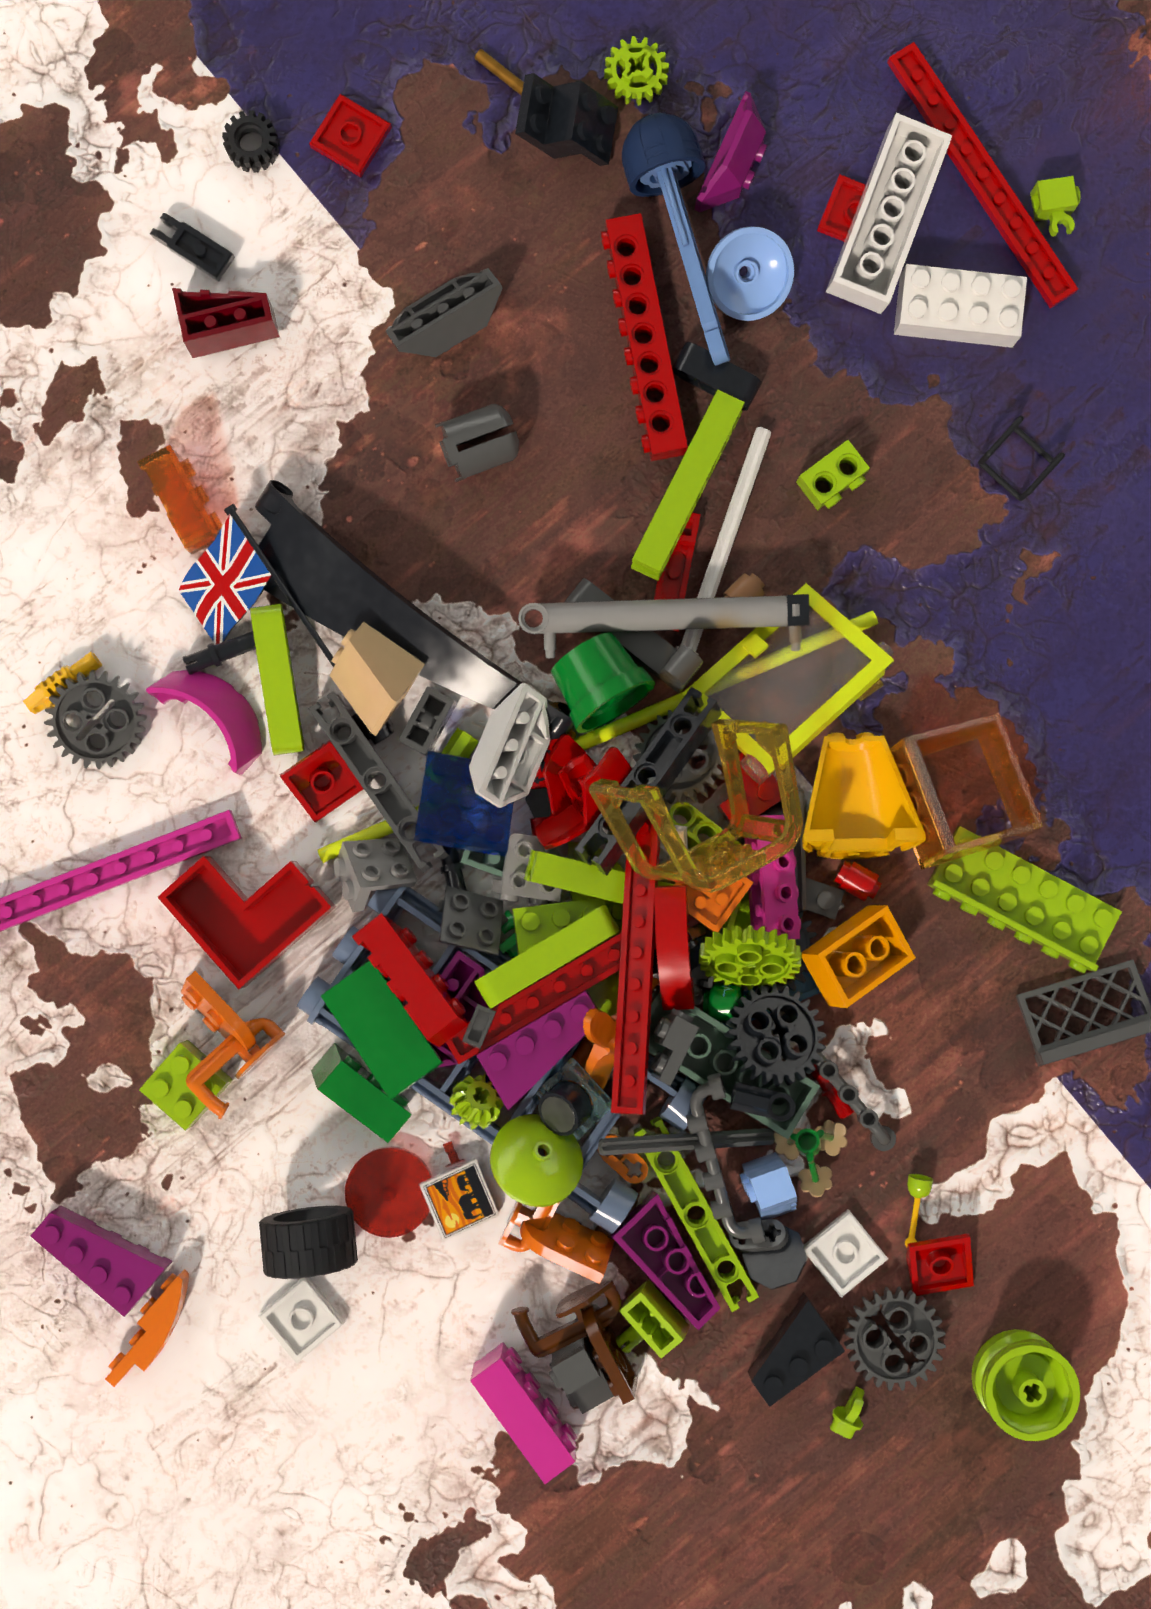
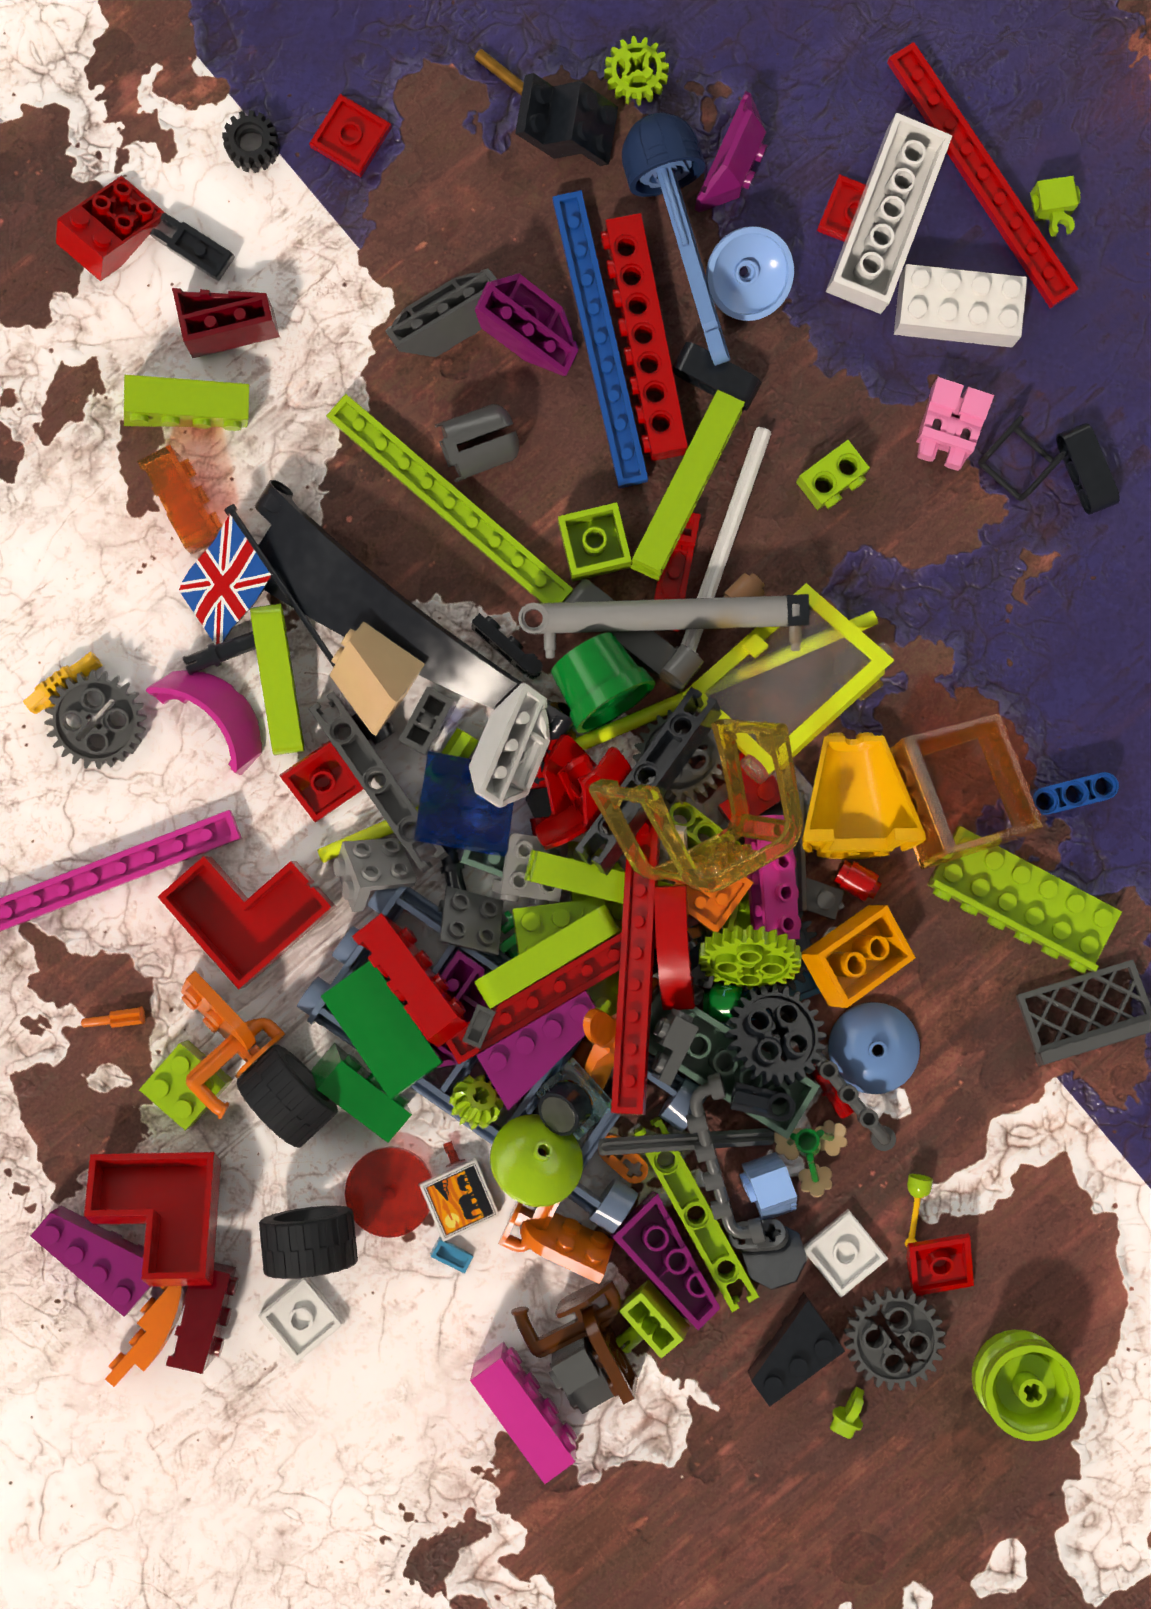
(107, 227): none -> red slope
(117, 1018): none -> orange axle
(173, 1198): none -> red piece
(185, 403): none -> lime wedge
(203, 1321): none -> dark red wedge
(286, 1096): none -> black tyre
(448, 502): none -> lime plate
(451, 1255): none -> dark azure piece
(508, 647): none -> black hinge
(527, 323): none -> magenta wedge
(594, 542): none -> lime brick
(600, 339): none -> blue plate
(856, 1035): none -> medium blue dish
(957, 421): none -> bright pink hips
(1085, 792): none -> blue beam
(1088, 468): none -> black beam

